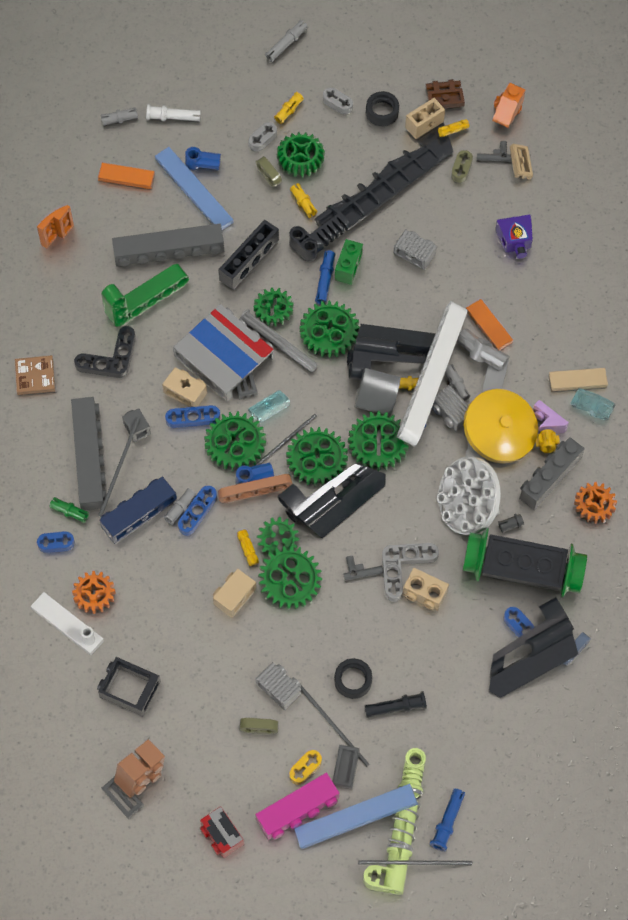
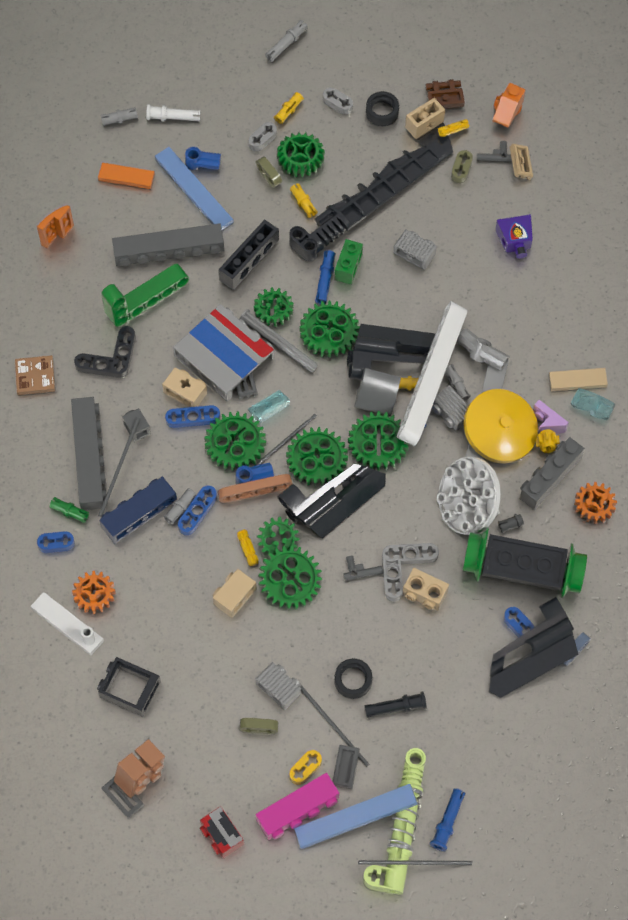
(489, 325): orange tile -> none

